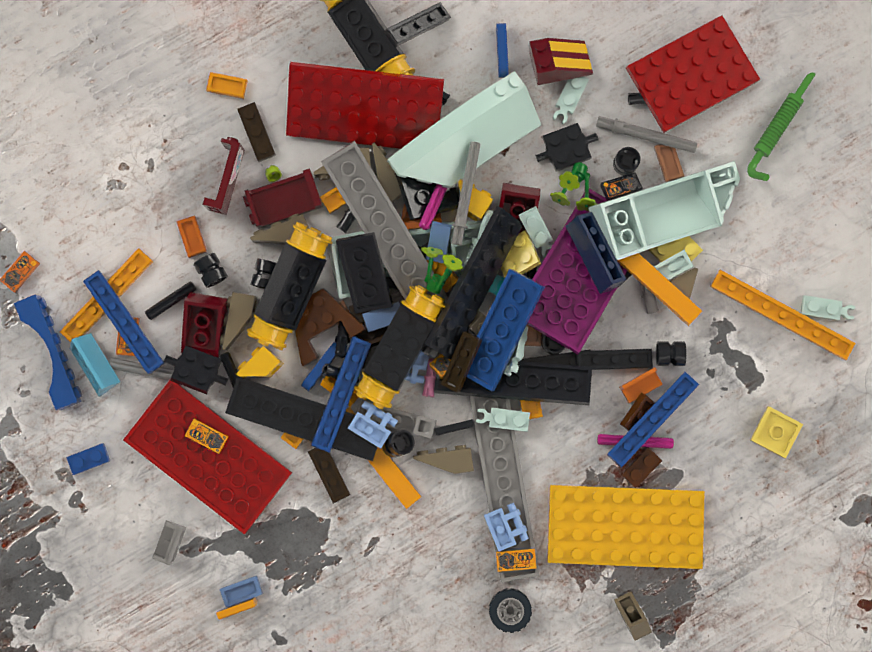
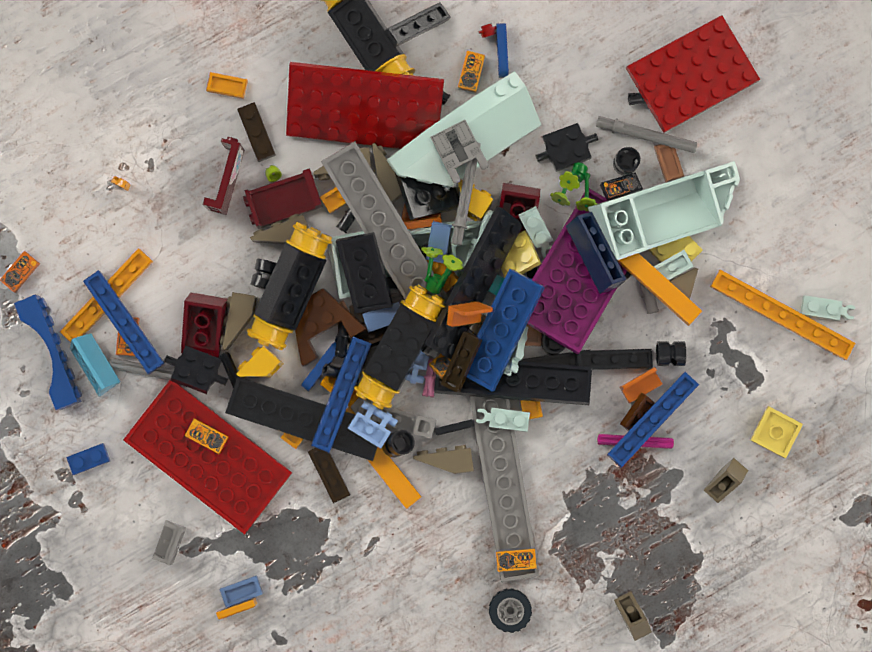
(121, 183): none -> light orange tile
(170, 300): black axle -> none
(191, 236): orange tile -> none
(210, 269): black wheel -> none
(432, 207): dark pink axle -> none
(456, 147): none -> light grey flag
(466, 313): none -> orange panel
(471, 71): none -> tile
(487, 30): none -> red plate
(500, 528): light blue plate -> none
(559, 60): dark red slope -> none
(570, 97): light aqua plate -> none
(626, 526): yellow plate -> none
(641, 467): reddish brown plate -> none
(726, 480): none -> dark tan slope
(777, 127): bright green piece -> none

